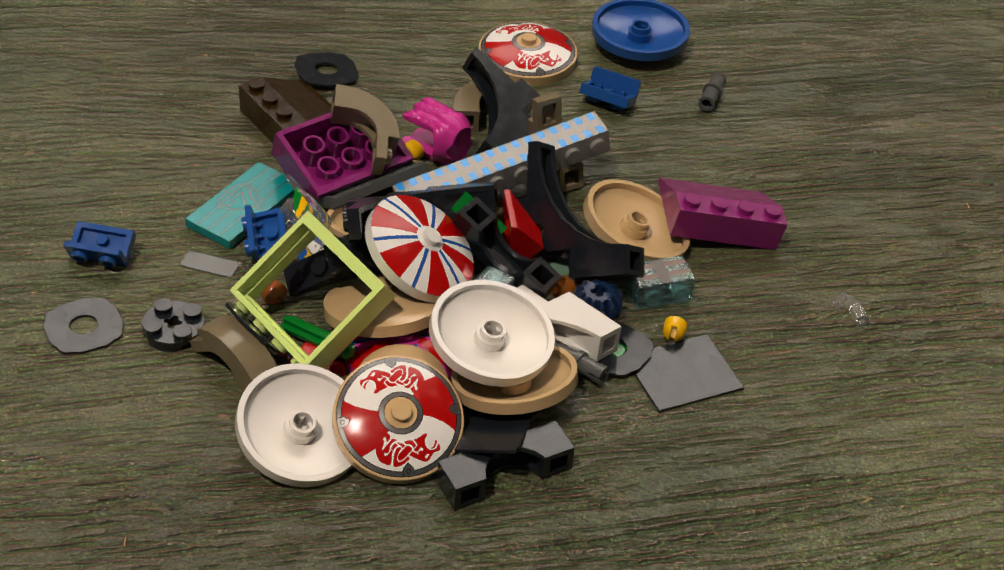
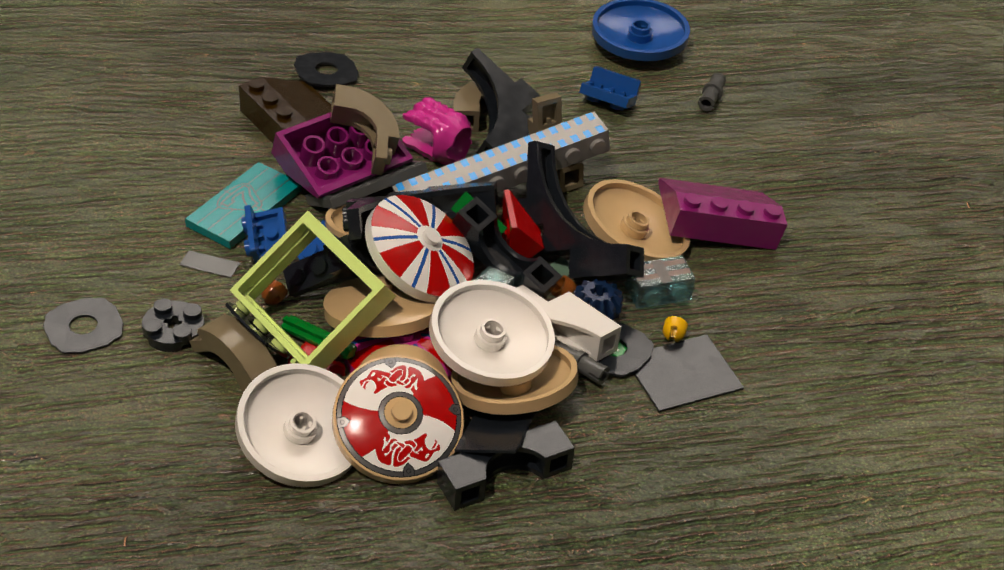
(101, 244): blue bracket -> none
(297, 206): clear animal -> none
(415, 149): yellow hinge -> none
(530, 52): dish -> none
(853, 306): clear arm -> none

